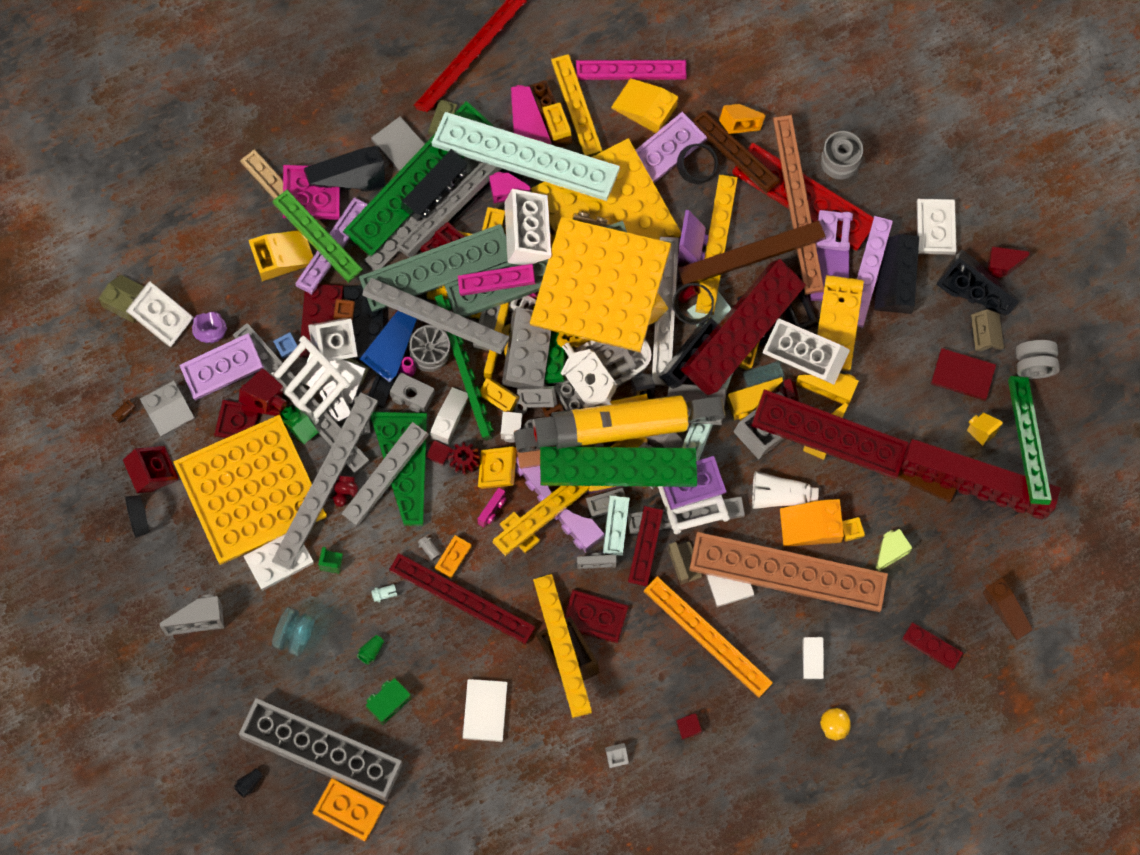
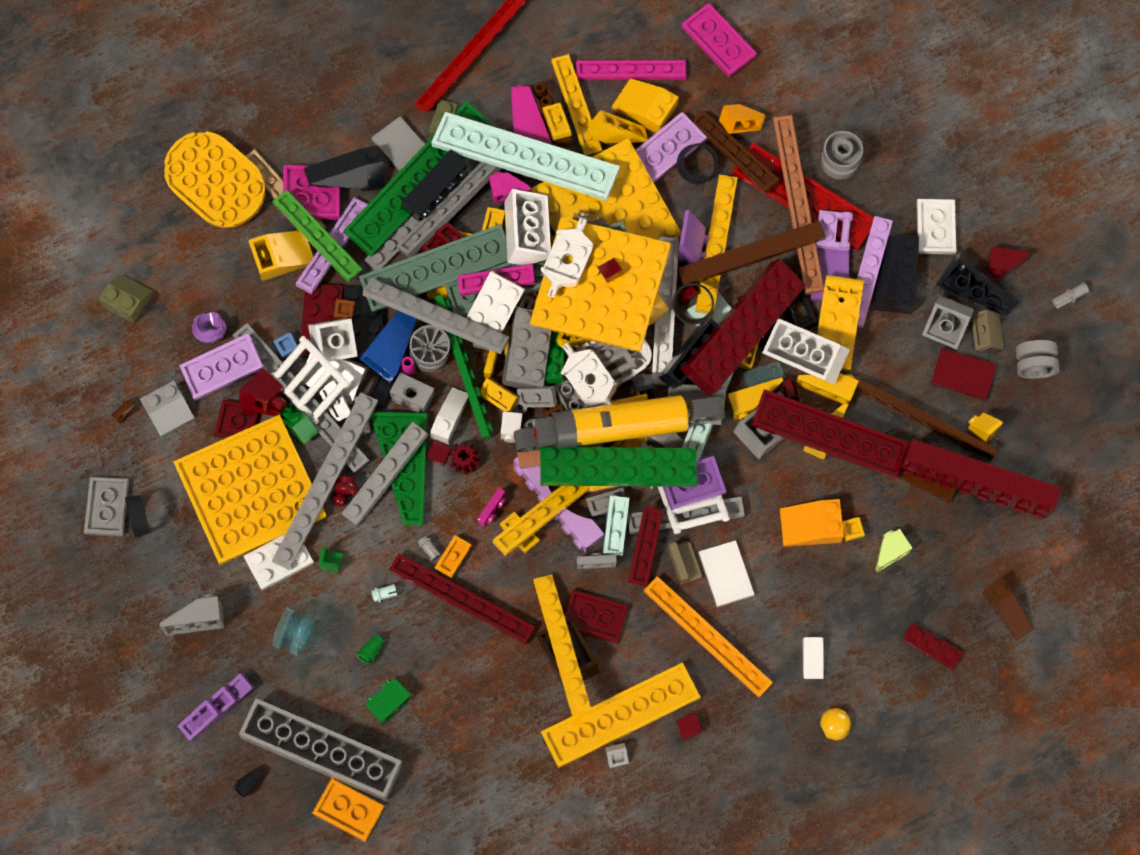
(106, 506): none -> light grey tile
(150, 468): dark red slope -> none
(159, 314): white tile -> none
(214, 179): none -> yellow plate
(216, 706): none -> medium lavender slope
(485, 710): white tile -> none
(495, 302): none -> white plate
(497, 467): yellow tile -> none
(567, 243): none -> white plate
(610, 270): none -> dark red slope
(614, 129): none -> yellow slope
(620, 715): none -> yellow plate
(718, 40): none -> dark pink plate
(777, 491): white piece -> none
(788, 572): nougat plate -> none
(926, 420): none -> reddish brown tile
(947, 322): none -> light grey slope
(1029, 440): green plate -> none
(1070, 295): none -> light grey axle

